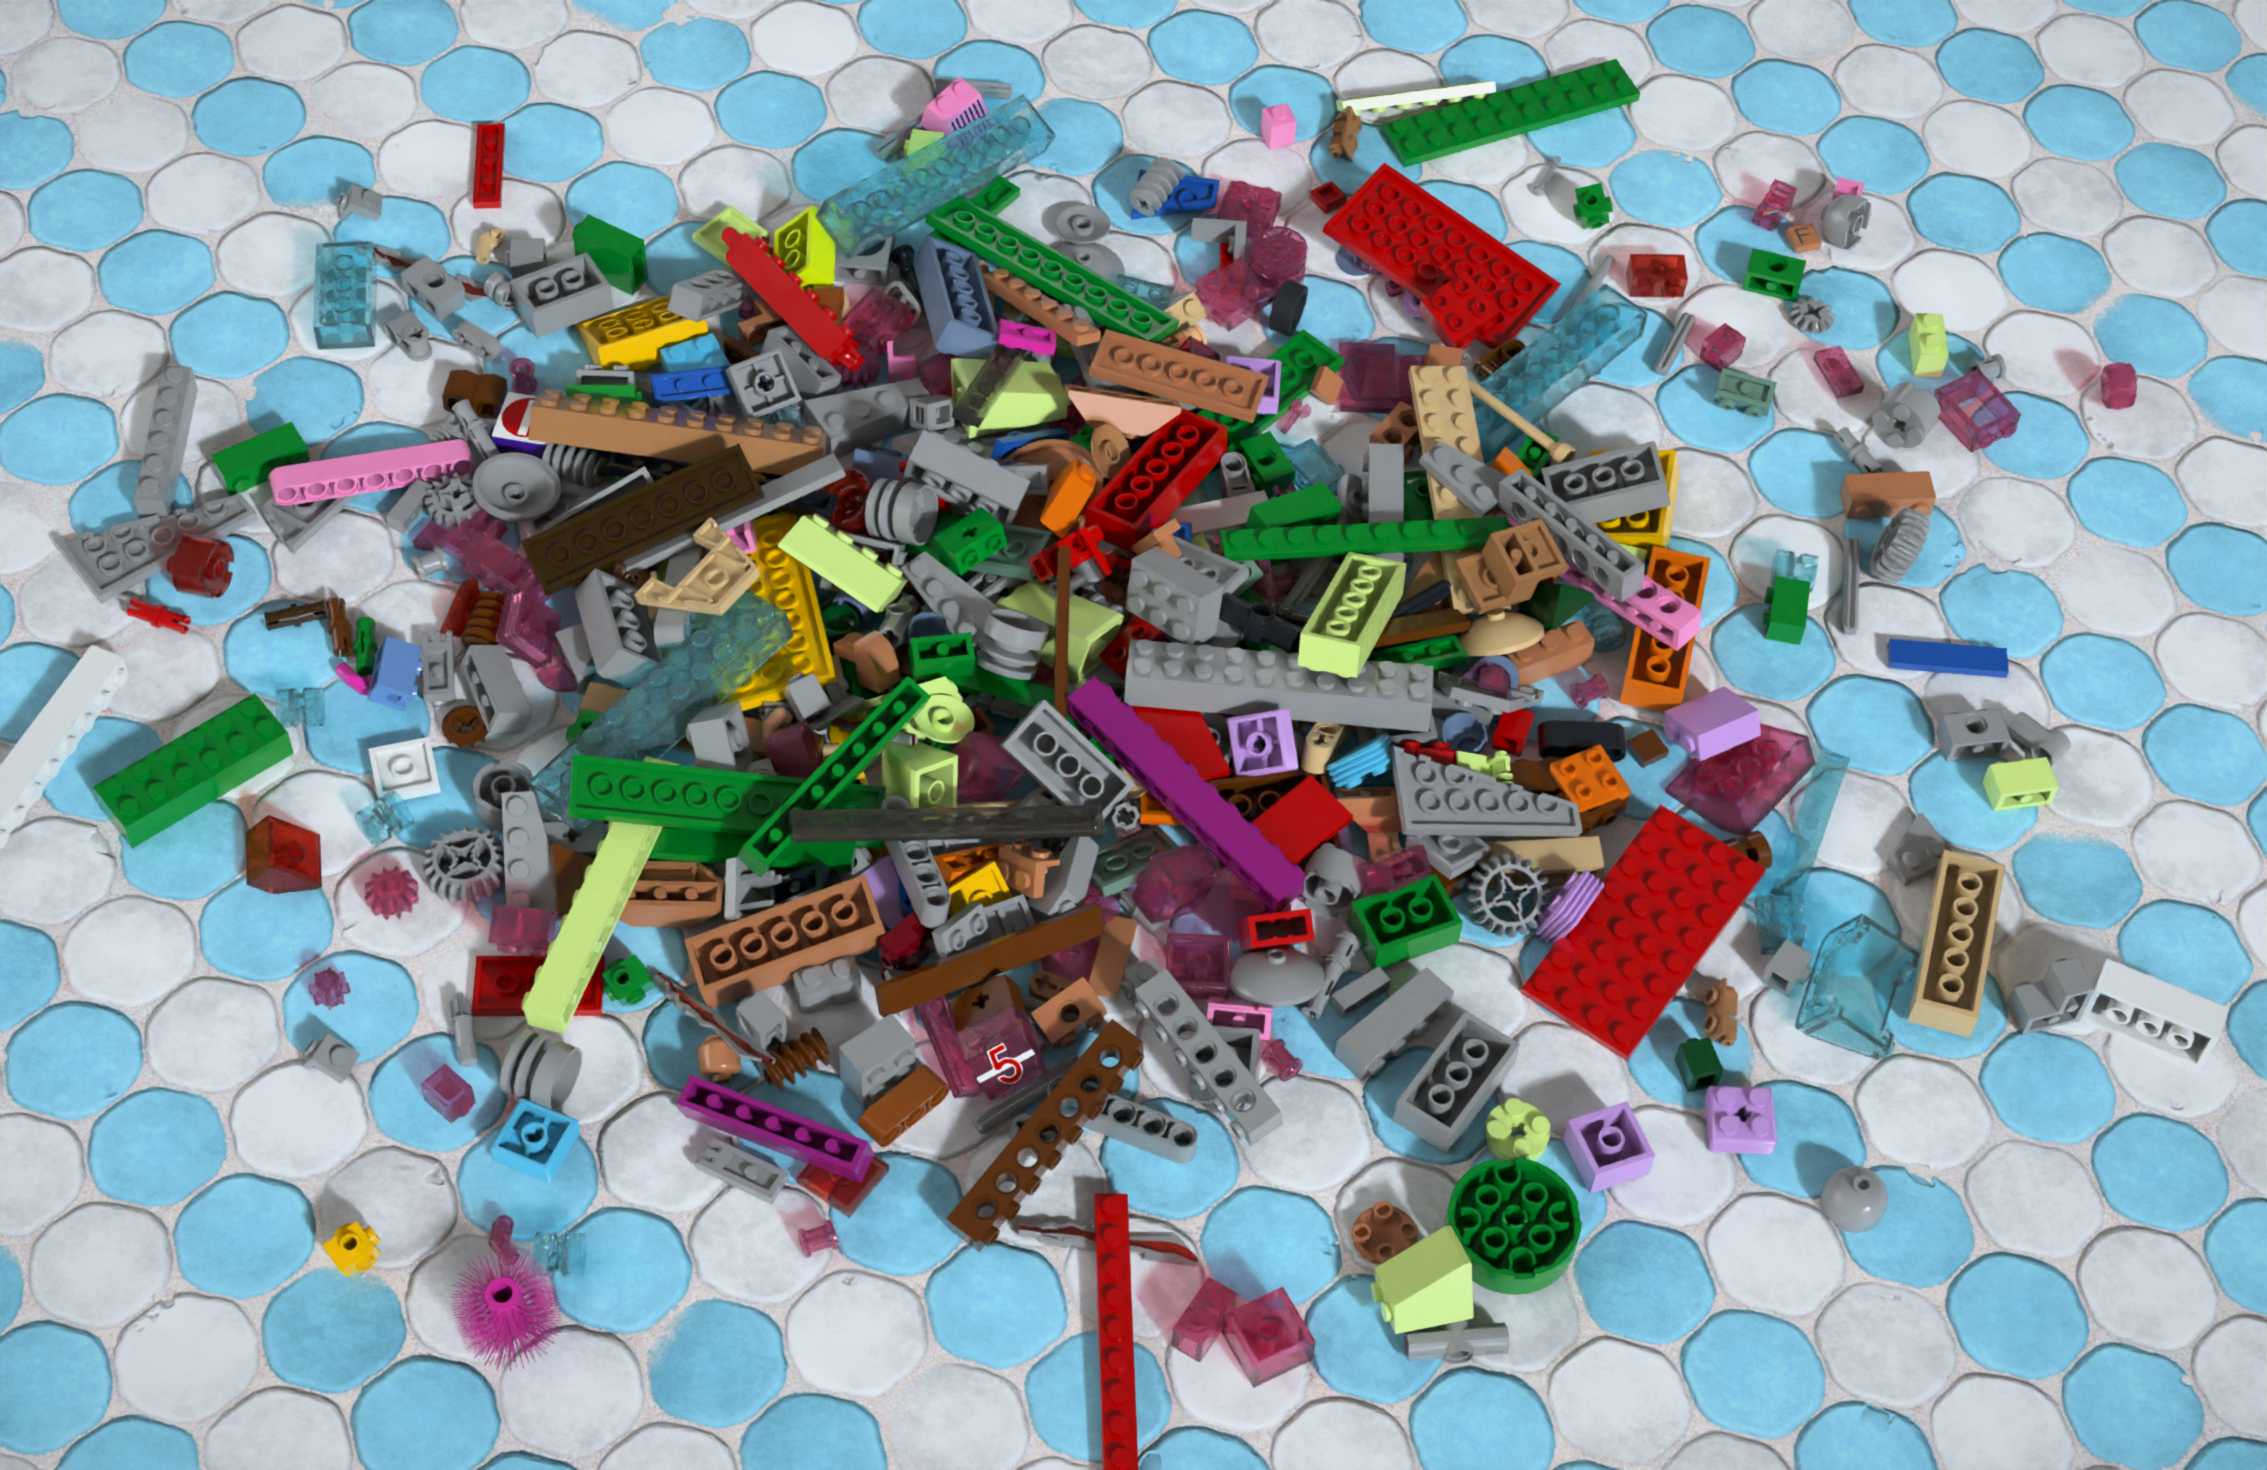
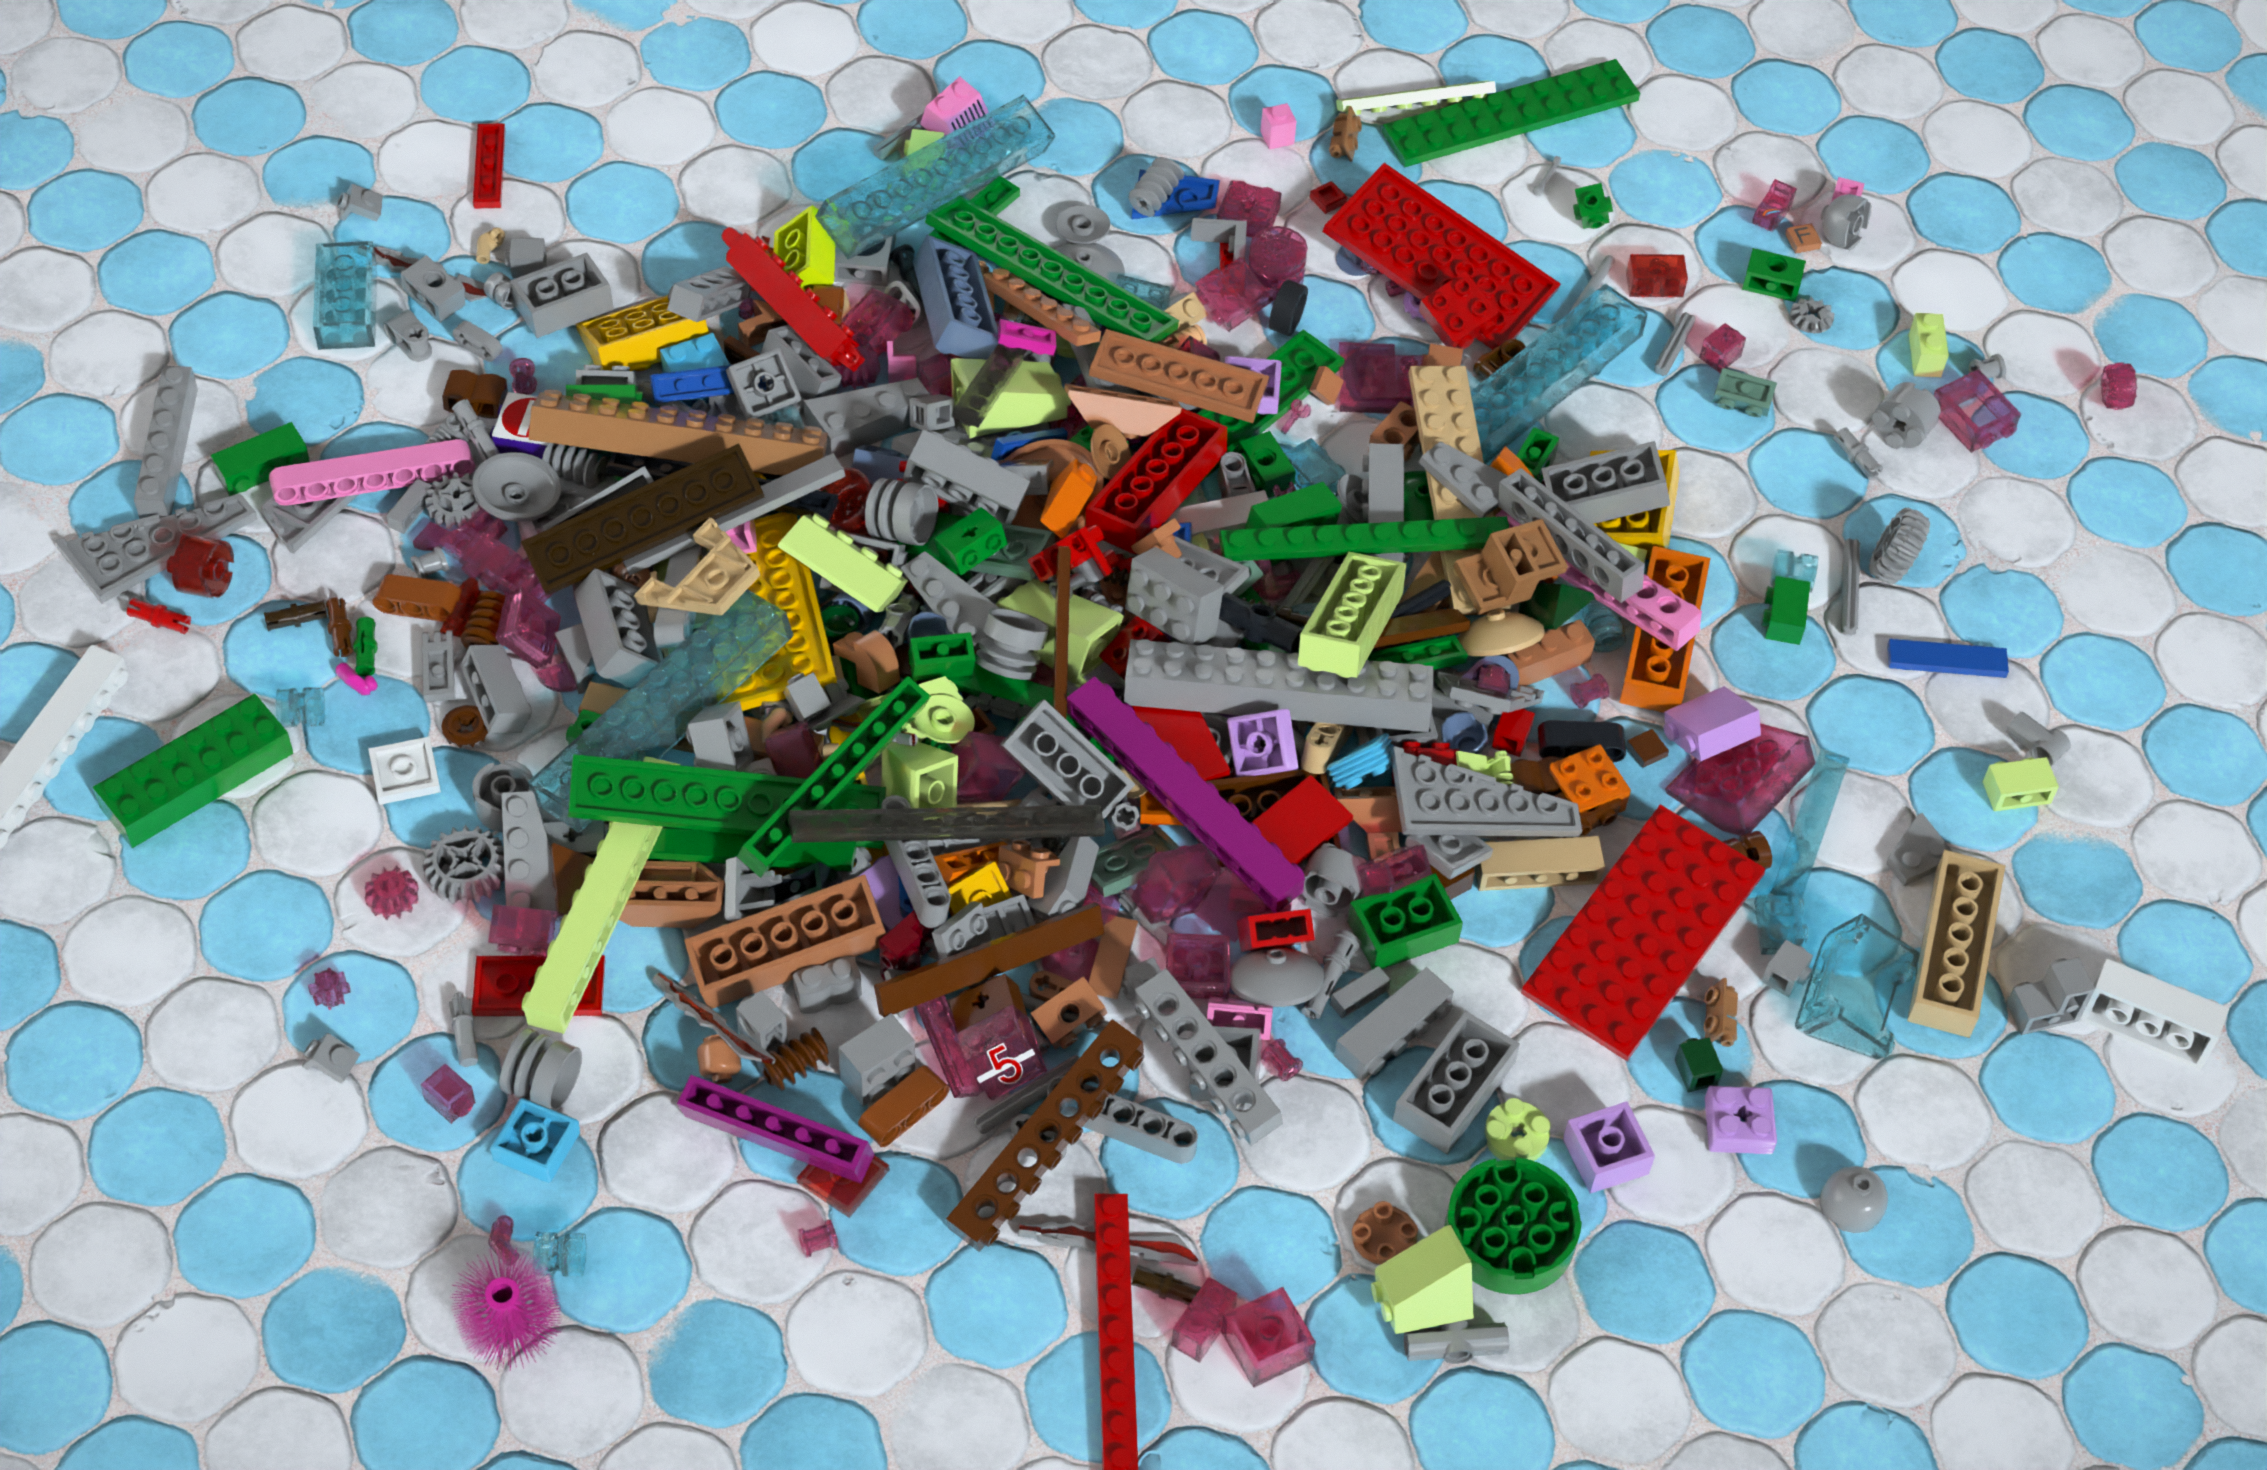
(282, 857): clear red slope -> none
(353, 1248): yellow brick -> none
(384, 818): clear light blue wheel -> none
(395, 673): medium blue brick -> none
(416, 597): none -> dark orange beam
(614, 252): green brick -> none
(638, 980): green brick -> none
(710, 234): yellowish green plate -> none
(742, 1170): light grey hinge -> none
(986, 89): light grey axle -> none
(1164, 1285): none -> dark brown pin
(1502, 882): light grey gear -> none
(1558, 451): tan piece -> none
(1568, 906): lavender brick -> none
(1838, 372): clear pink plate -> none
(1886, 494): nougat brick -> none
(1973, 734): light grey brick -> none

